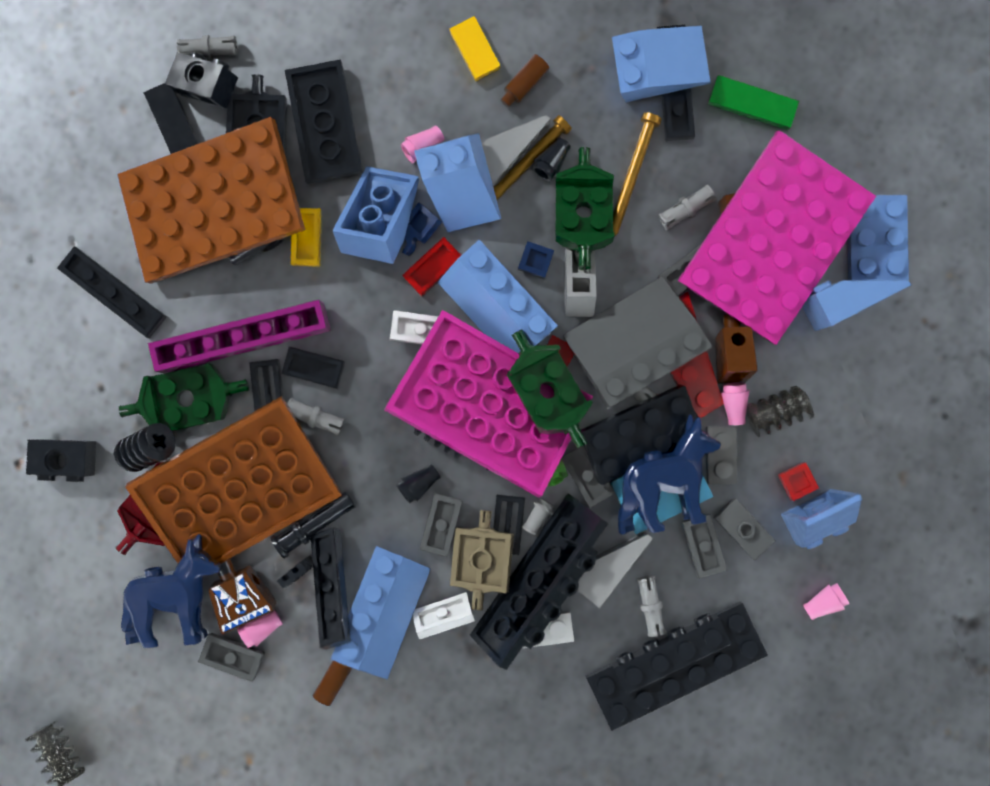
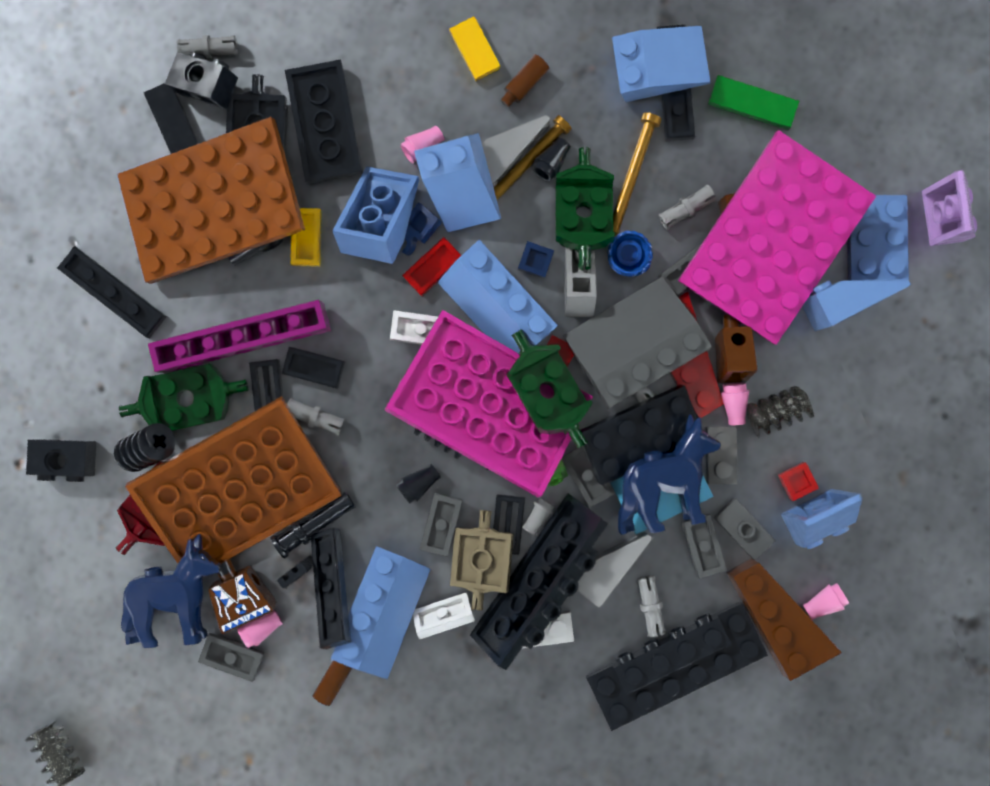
(630, 254): none -> blue hair
(784, 627): none -> reddish brown wedge
(949, 210): none -> lavender slope

